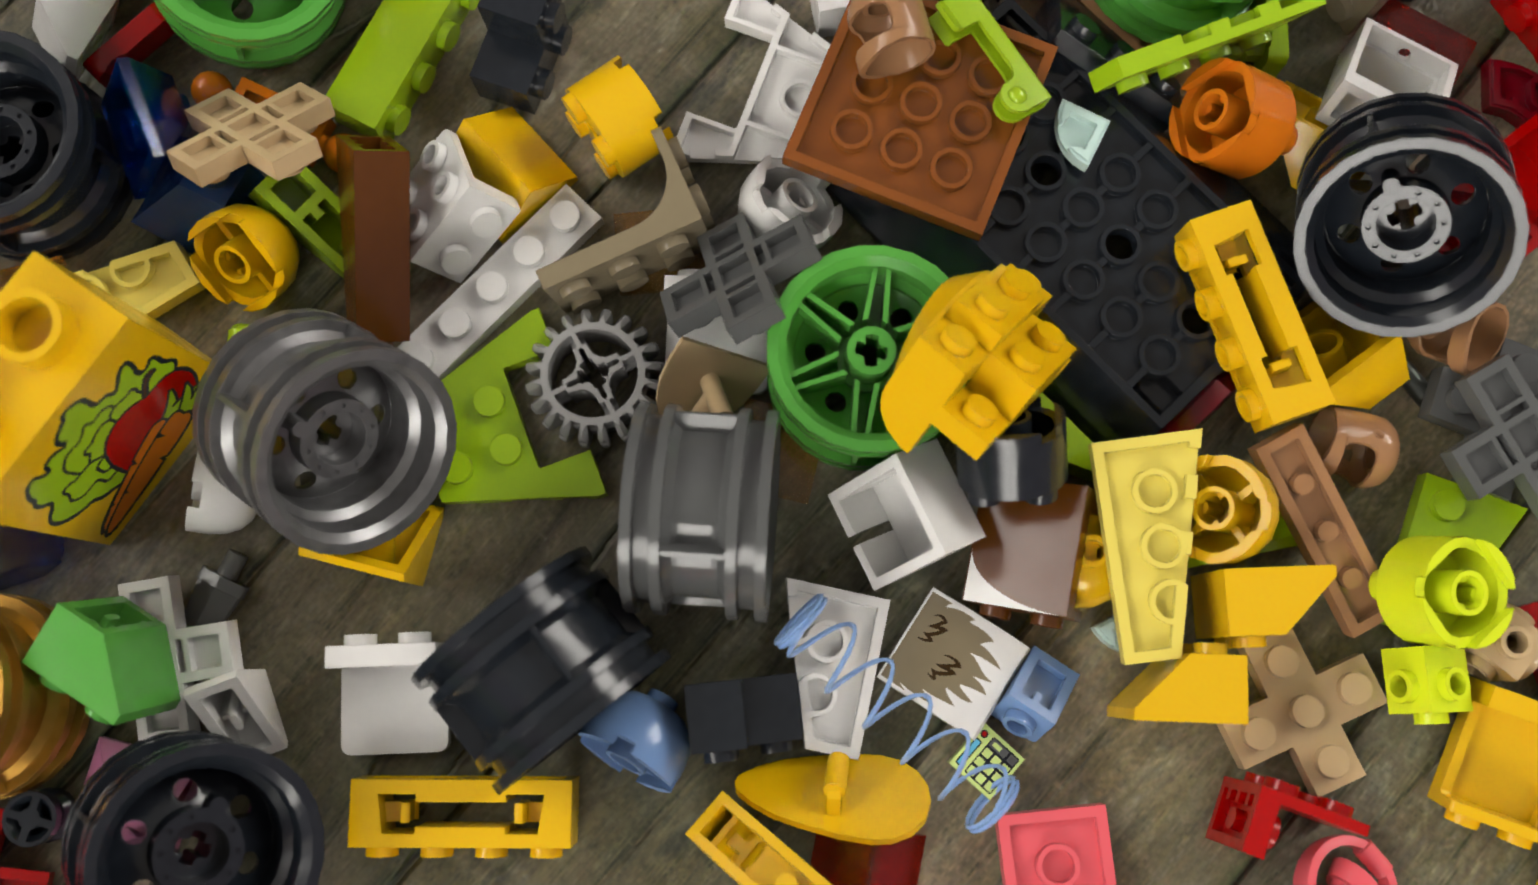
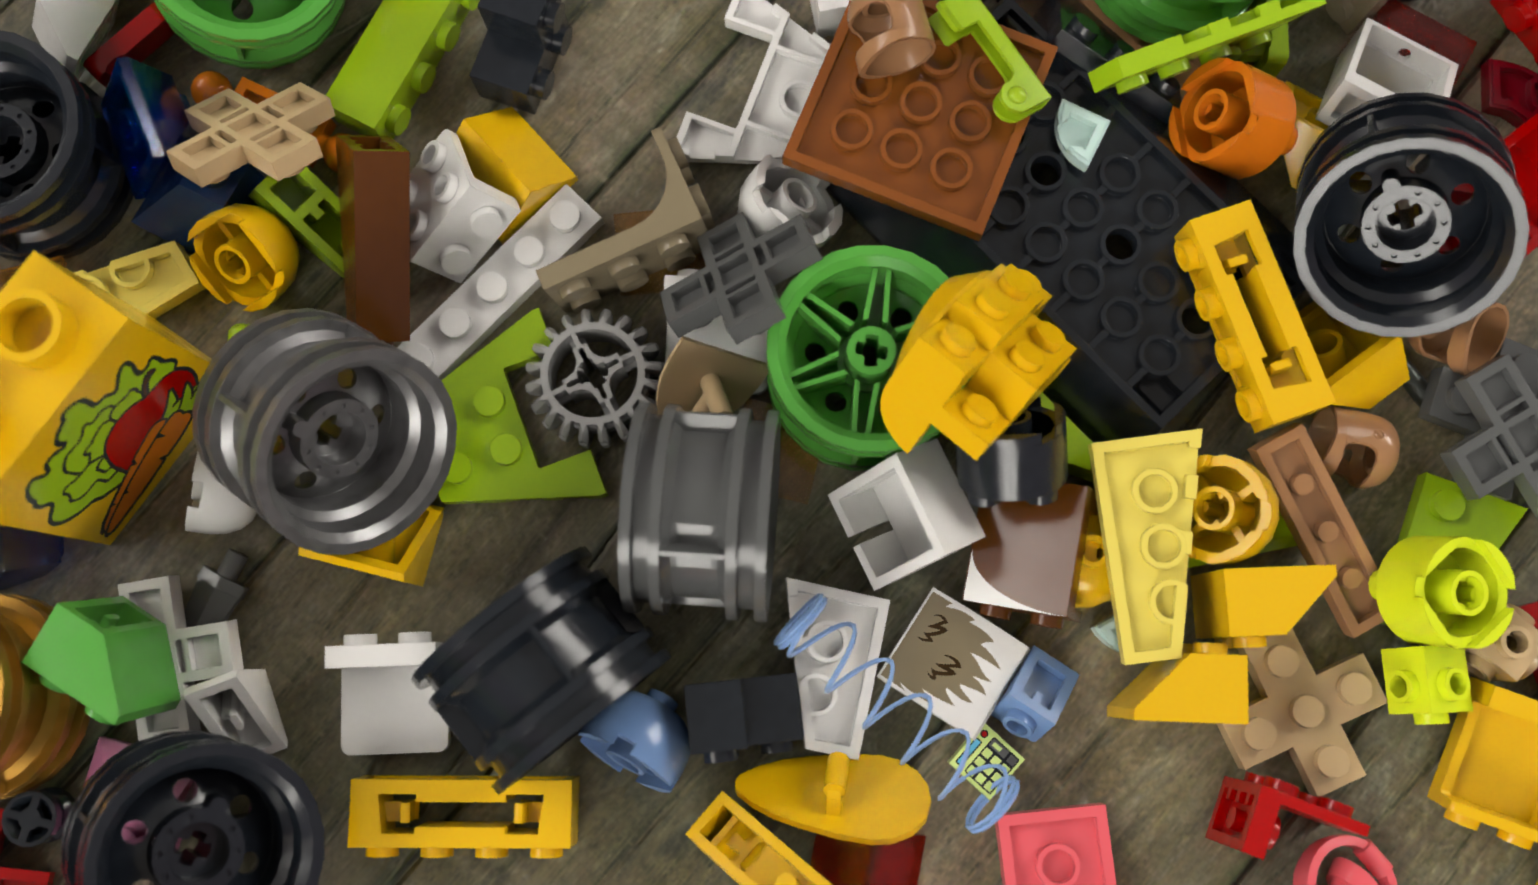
(617, 115): yellow brick -> none
(1203, 406): dark red tile -> none

